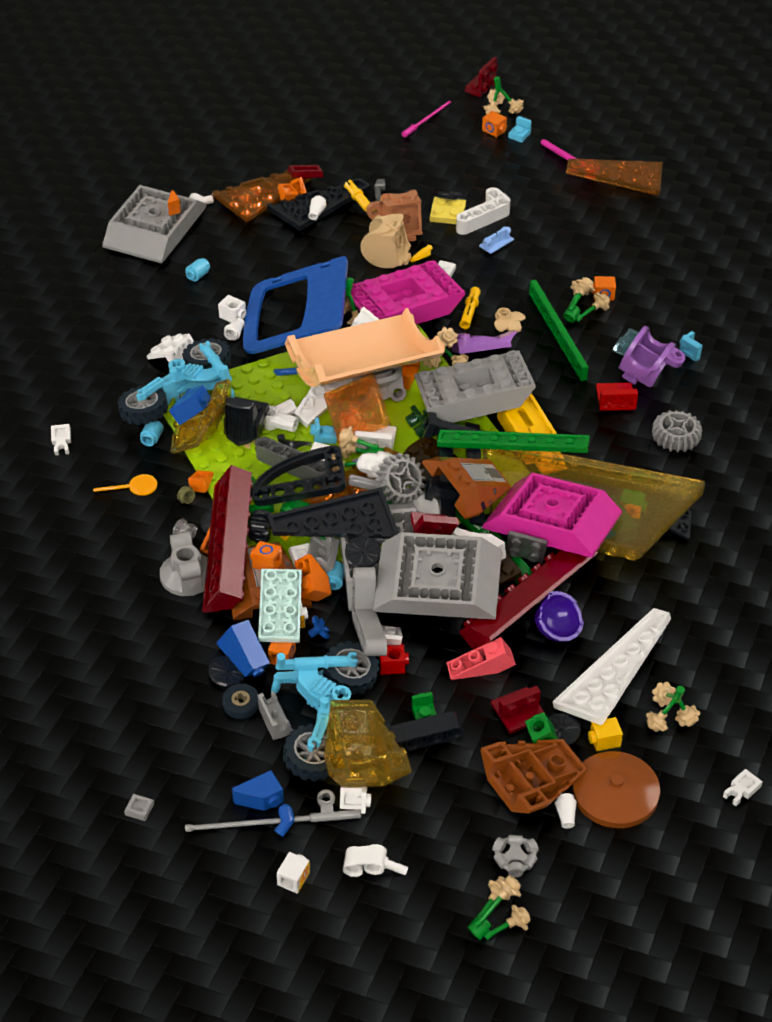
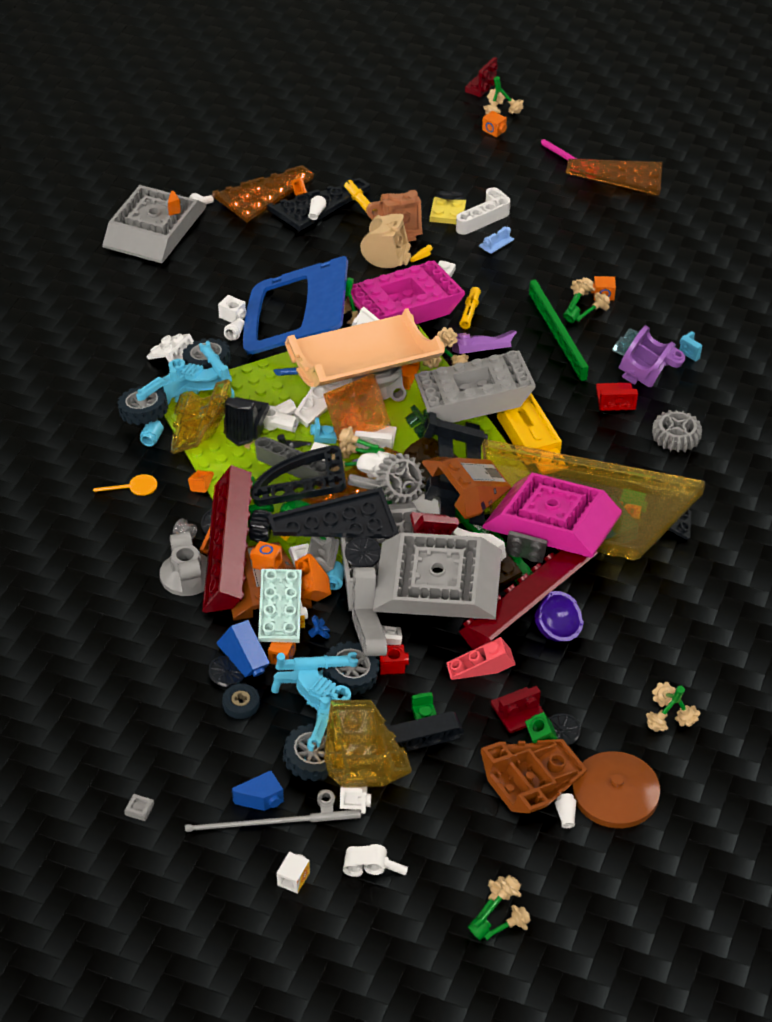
(60, 437): white plate -> none
(186, 495): olive plate -> none
(190, 404): blue slope -> none
(197, 269): medium azure brick -> none
(274, 716): light grey hinge -> none
(286, 817): blue arm -> none
(287, 191): orange slope -> none
(305, 171): dark red plate -> none
(378, 188): dark grey bar -> none
(413, 127): dark pink piece -> none
(508, 320): tan plate -> none
(513, 441): green tile -> none
(519, 859): light grey piece -> none
(521, 130): medium azure bracket -> none
(604, 682): white wing -> none
(605, 735): yellow brick -> none
(743, 785): white plate -> none

